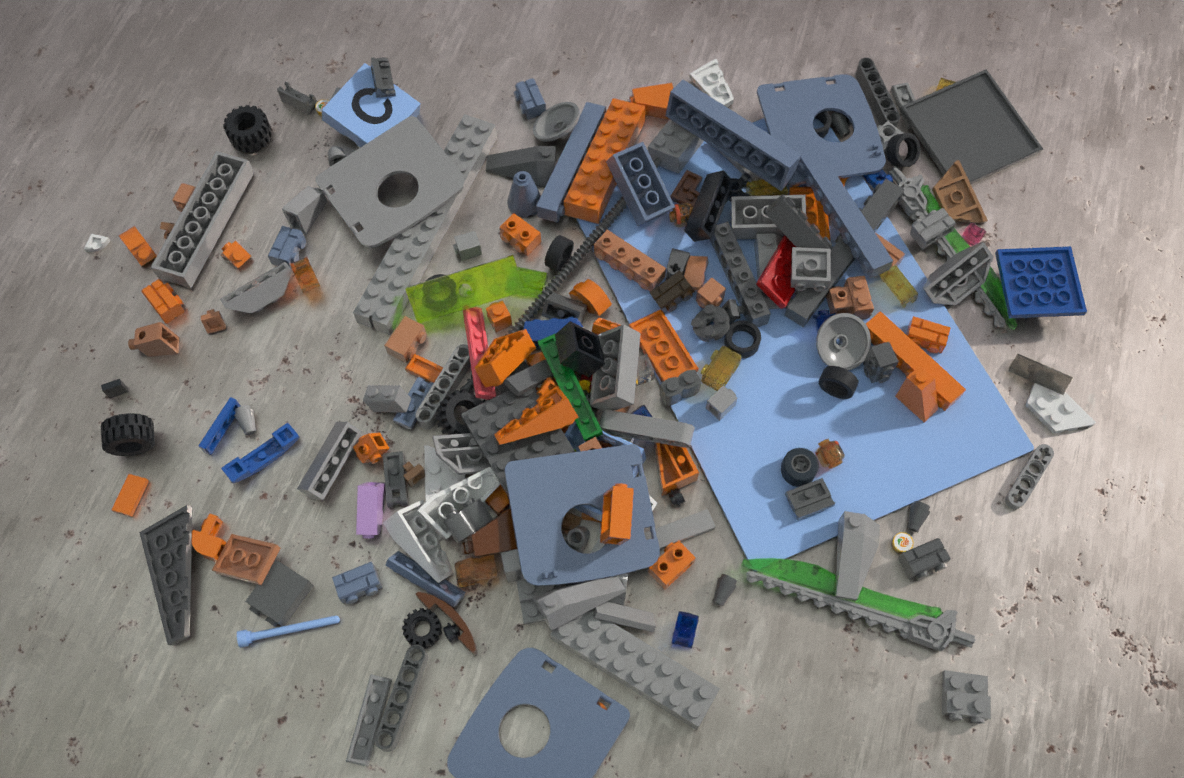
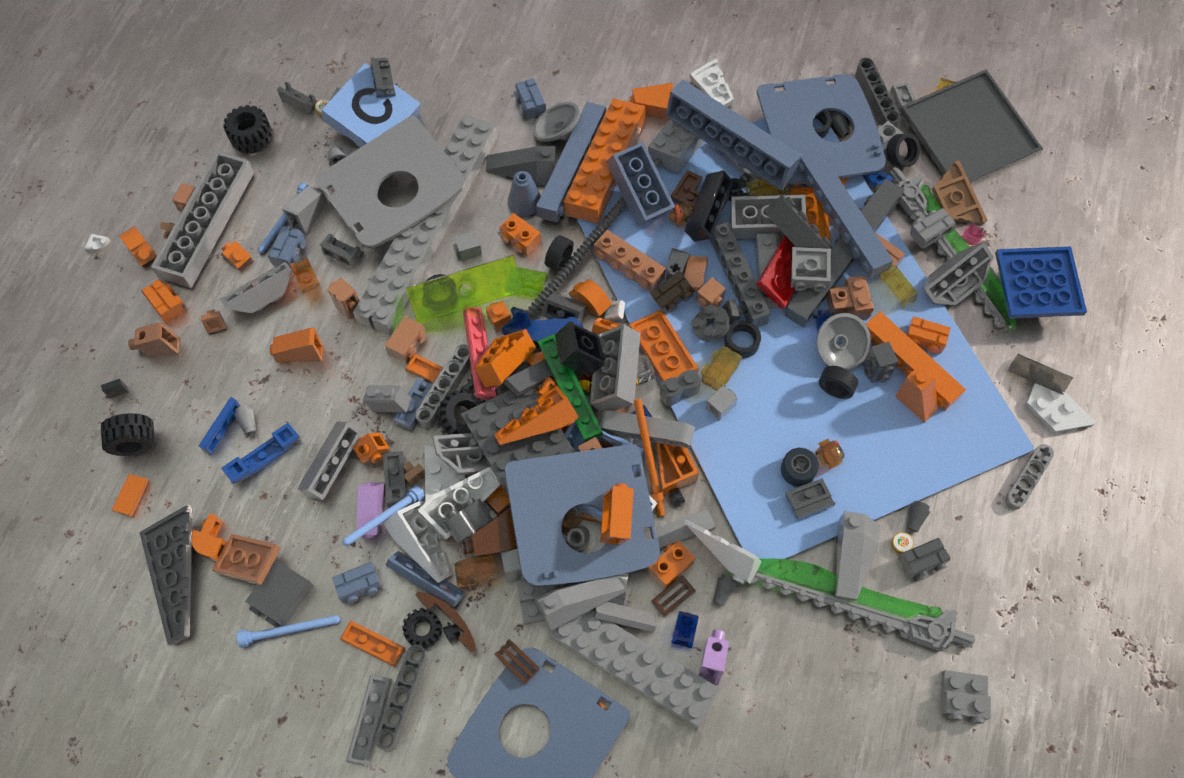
(275, 230): none -> light blue piece
(297, 347): none -> orange slope
(340, 251): none -> dark grey hinge
(343, 297): none -> nougat brick
(372, 643): none -> orange tile
(414, 495): none -> light blue piece
(504, 649): none -> reddish brown tile
(519, 321): none -> clear blue bracket
(615, 311): none -> white tile
(656, 493): none -> orange bar
(660, 607): none -> reddish brown tile
(714, 657): none -> lavender torso
(735, 559): none -> white wedge

